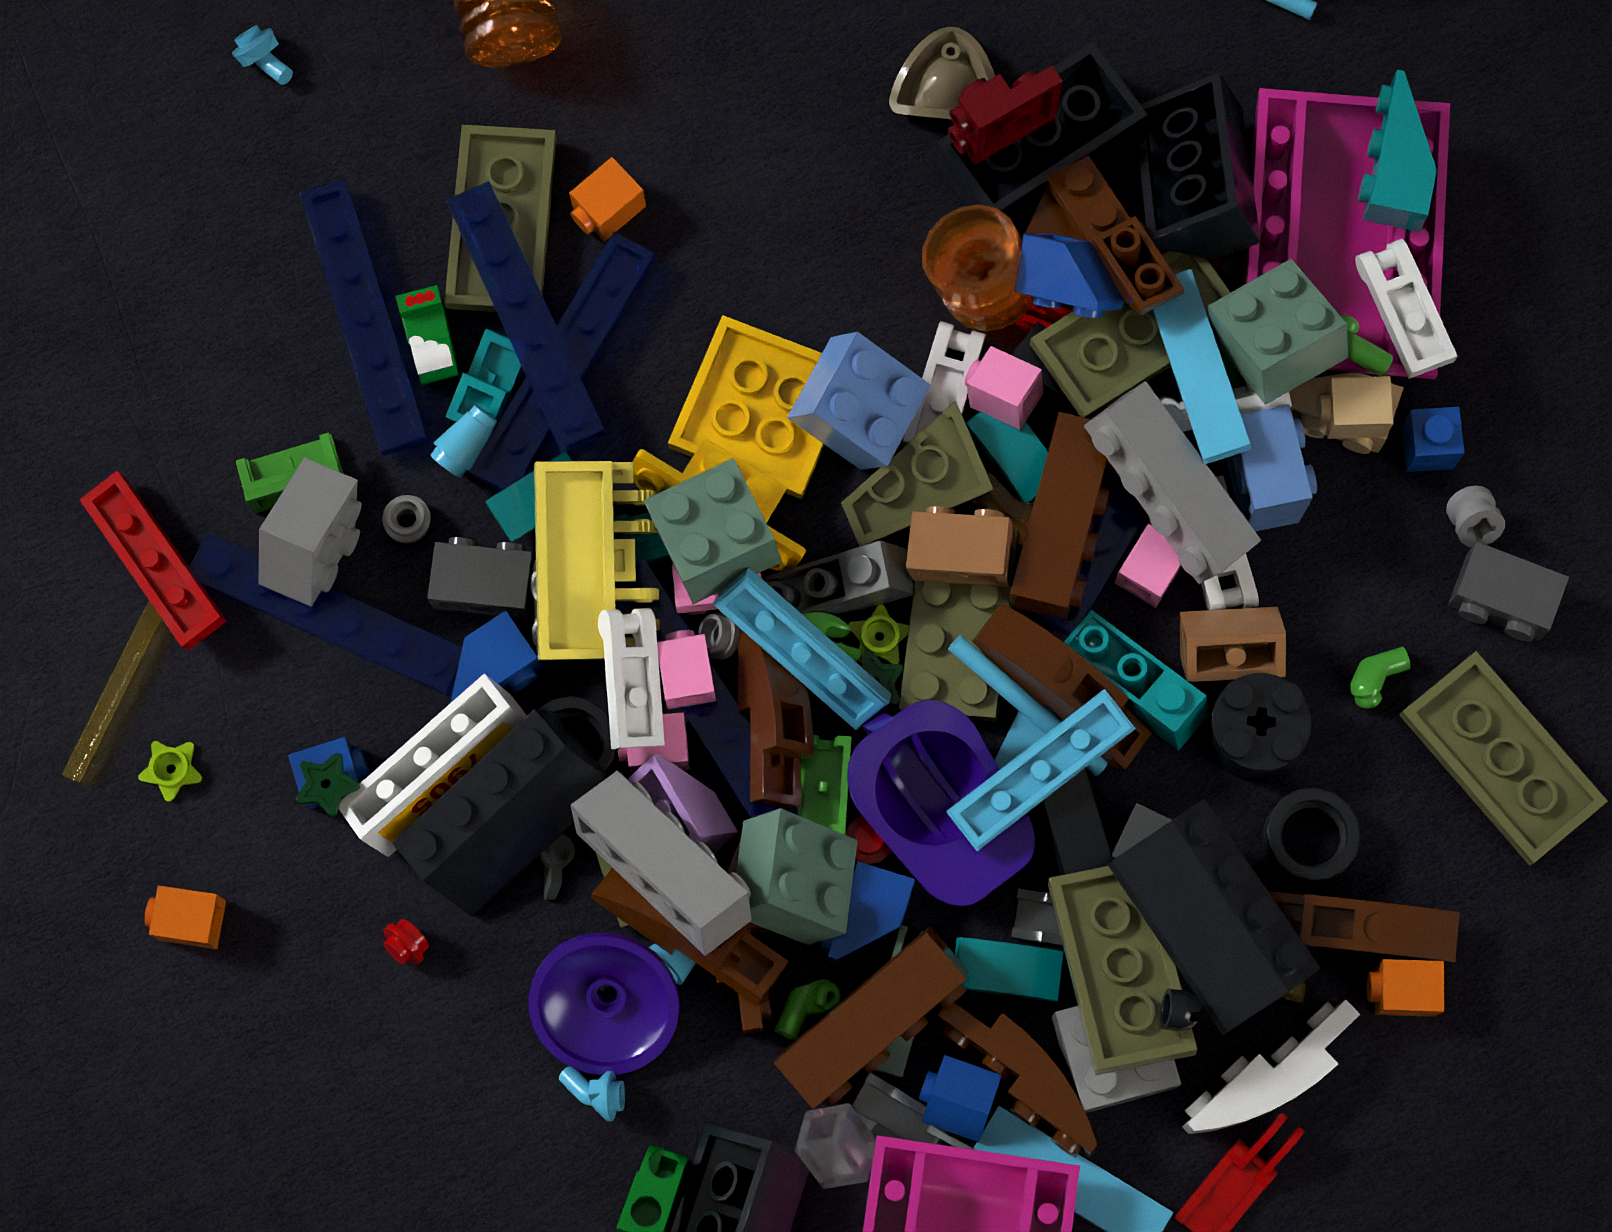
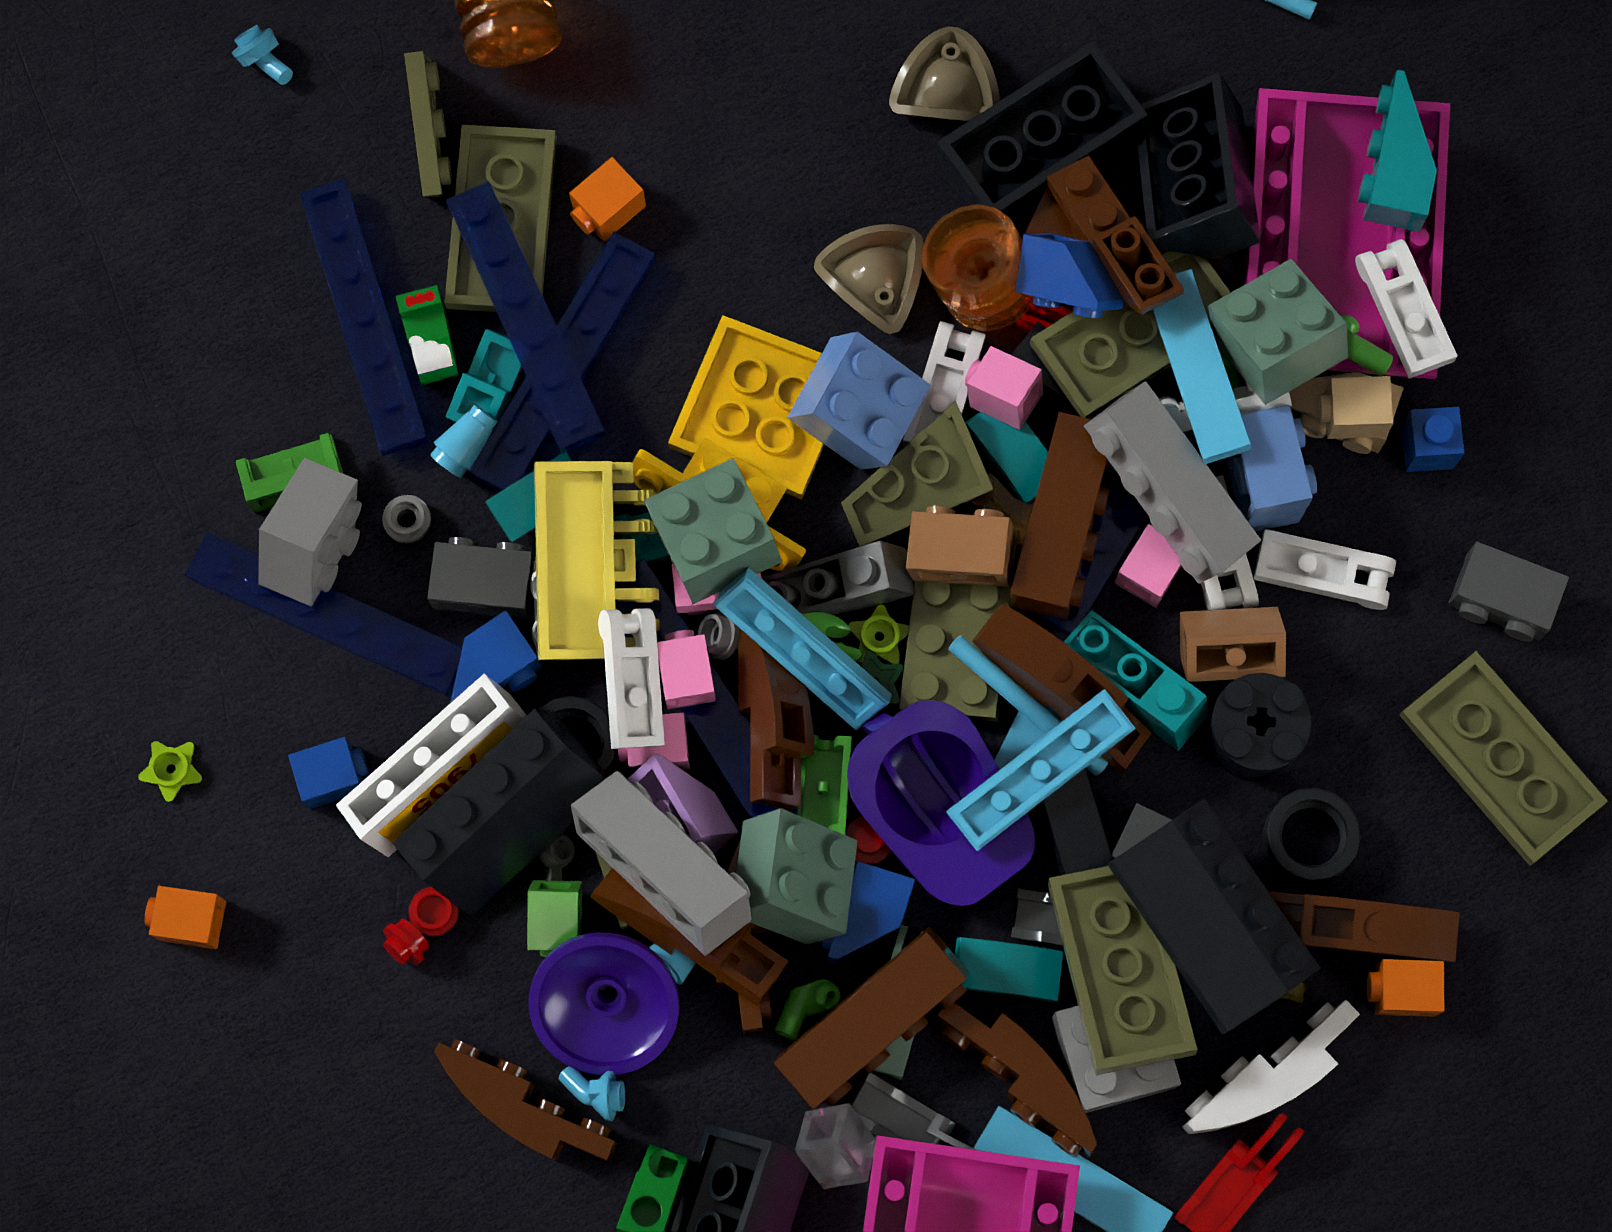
(112, 694): clear yellow bar -> none
(153, 560): red plate -> none
(329, 797): dark green plate -> none
(427, 123): none -> olive wing
(432, 912): none -> red plate
(504, 1097): none -> reddish brown slope
(553, 914): none -> bright green brick
(875, 272): none -> dark tan hat
(959, 1097): blue brick -> none
(996, 116): dark red plate -> none
(1177, 1010): black hinge -> none
(1323, 569): none -> white plate
(1372, 674): bright green arm -> none
(1475, 516): light grey wheel -> none

